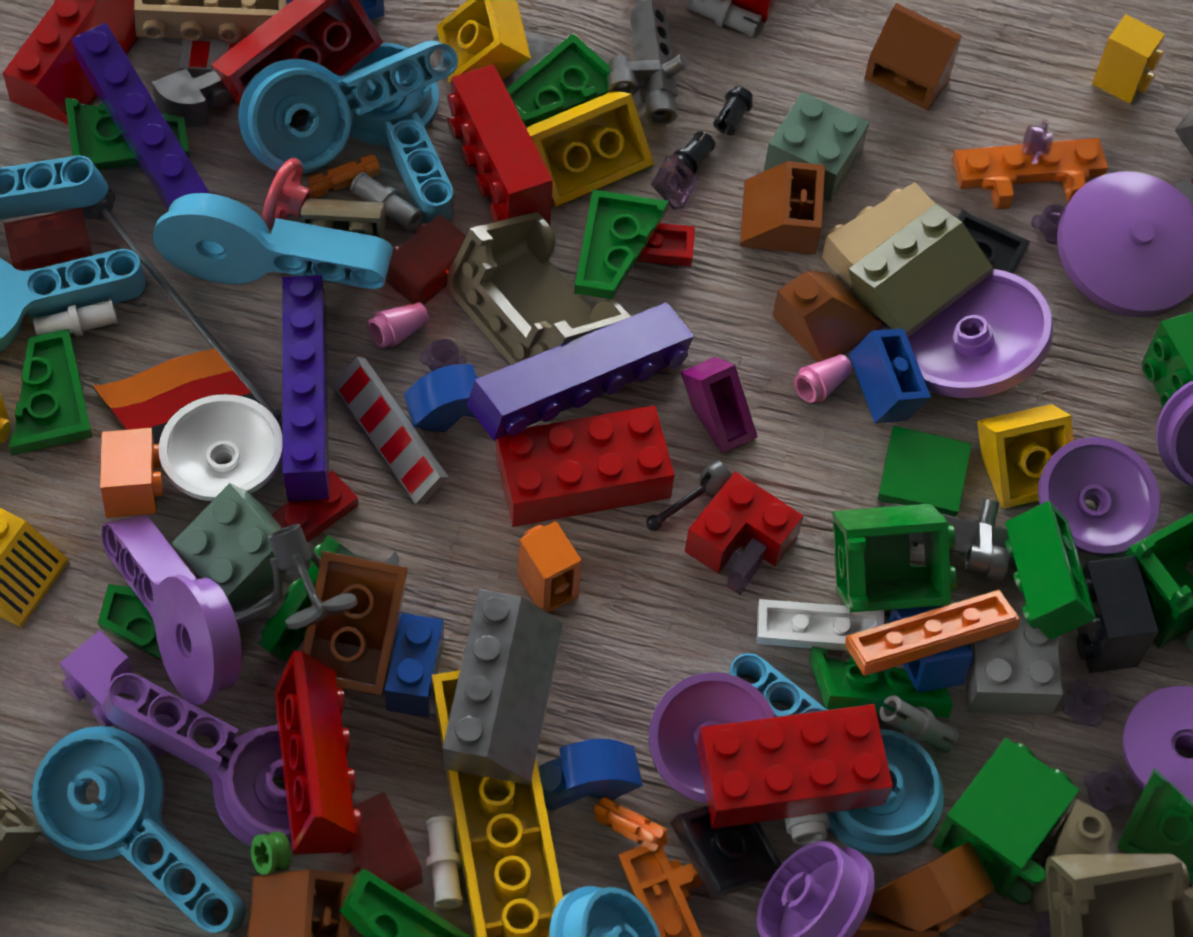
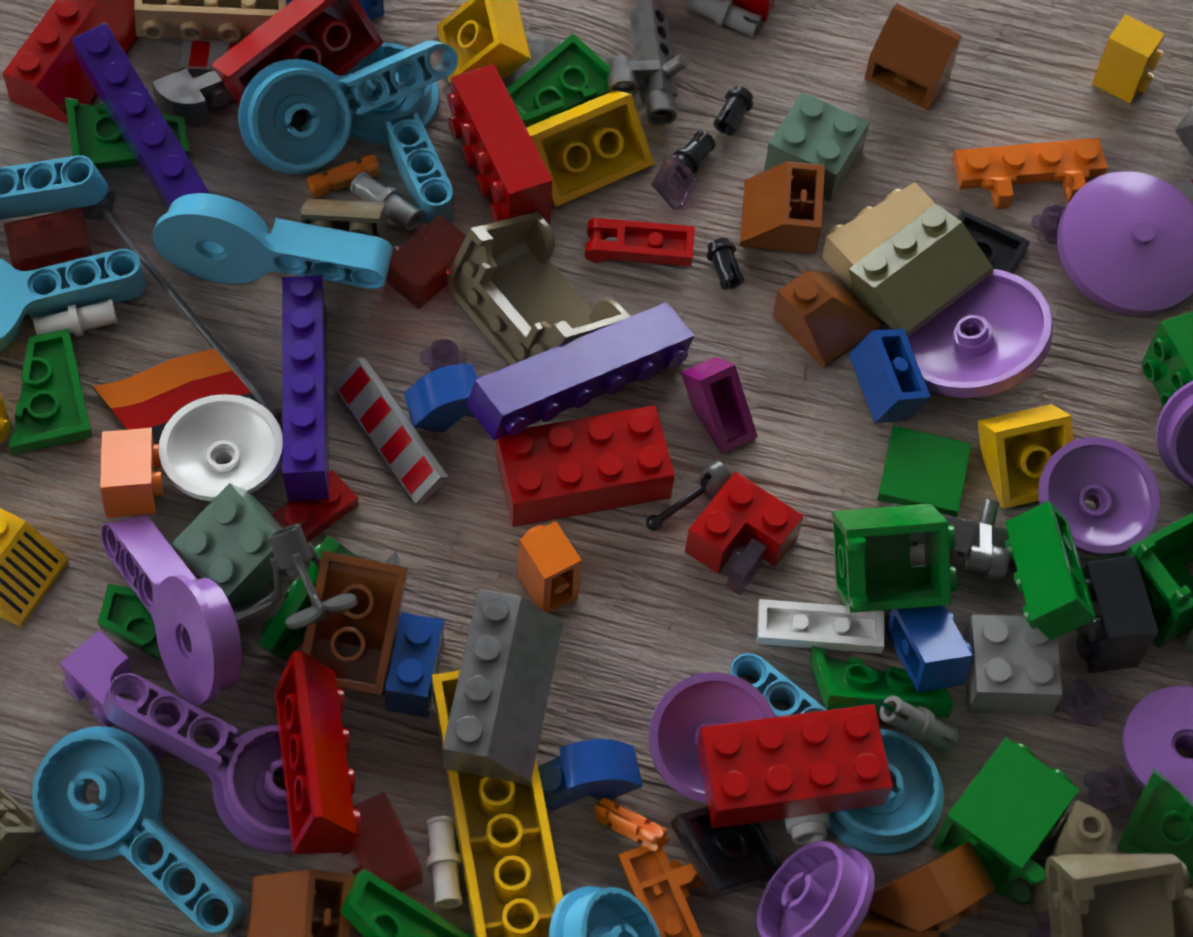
(271, 853): bright green bush -> none
(286, 193): coral piece -> none
(396, 324): bright pink cone -> none
(614, 239): green wing -> none
(722, 255): none -> black pin
(822, 378): bright pink cone -> none
(931, 632): orange tile -> none
(1037, 141): plate -> none

